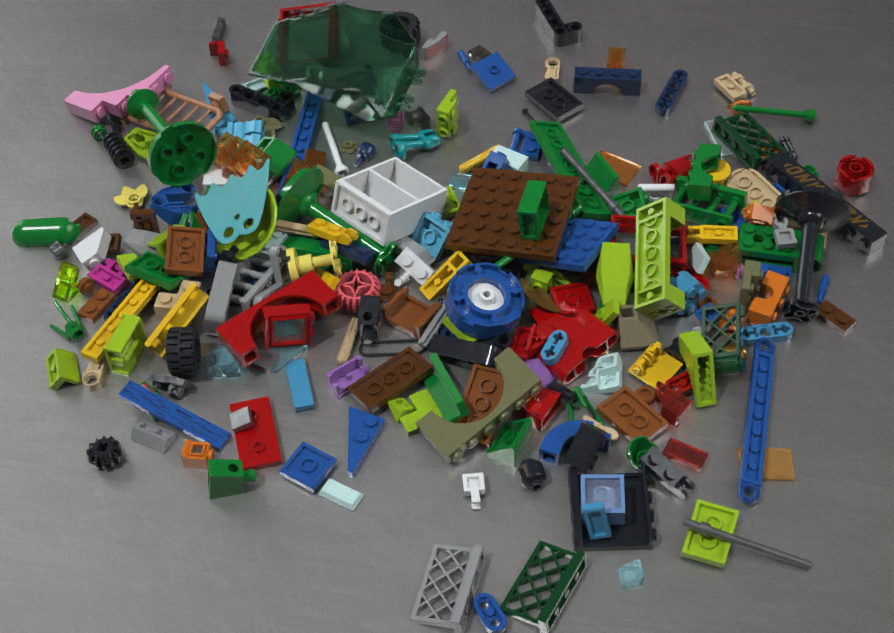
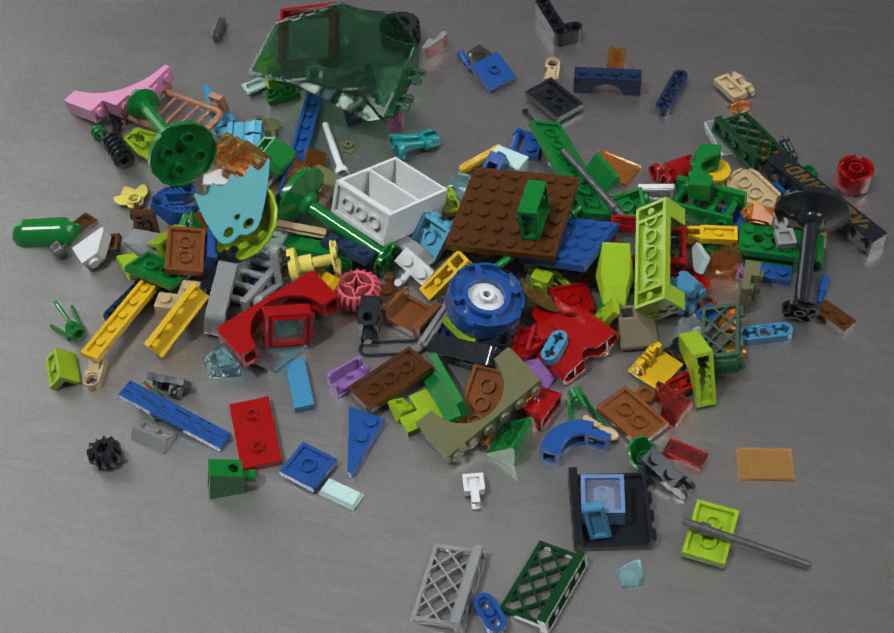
(66, 282): clear neon green slope -> none
(86, 285): dark orange plate -> none
(97, 305): dark orange plate -> none
(106, 277): dark pink plate -> none
(125, 345): lime window -> none
(183, 351): black tyre -> none
(196, 454): orange window -> none
(219, 49): red bracket -> none
(241, 419): flat silver tile -> none
(261, 104): black beam -> none
(332, 231): yellow hinge -> none
(348, 342): tan axle -> none
(364, 152): dark blue piece -> none
(418, 119): clear smoke piece -> none
(447, 114): lime plate -> none
(532, 474): black head -> none
(566, 393): black axle -> none
(584, 447): black slope -> none
(606, 375): light aqua slope -> none
(756, 421): blue plate -> none
(773, 288): orange arch -> none
(808, 115): green piece -> none

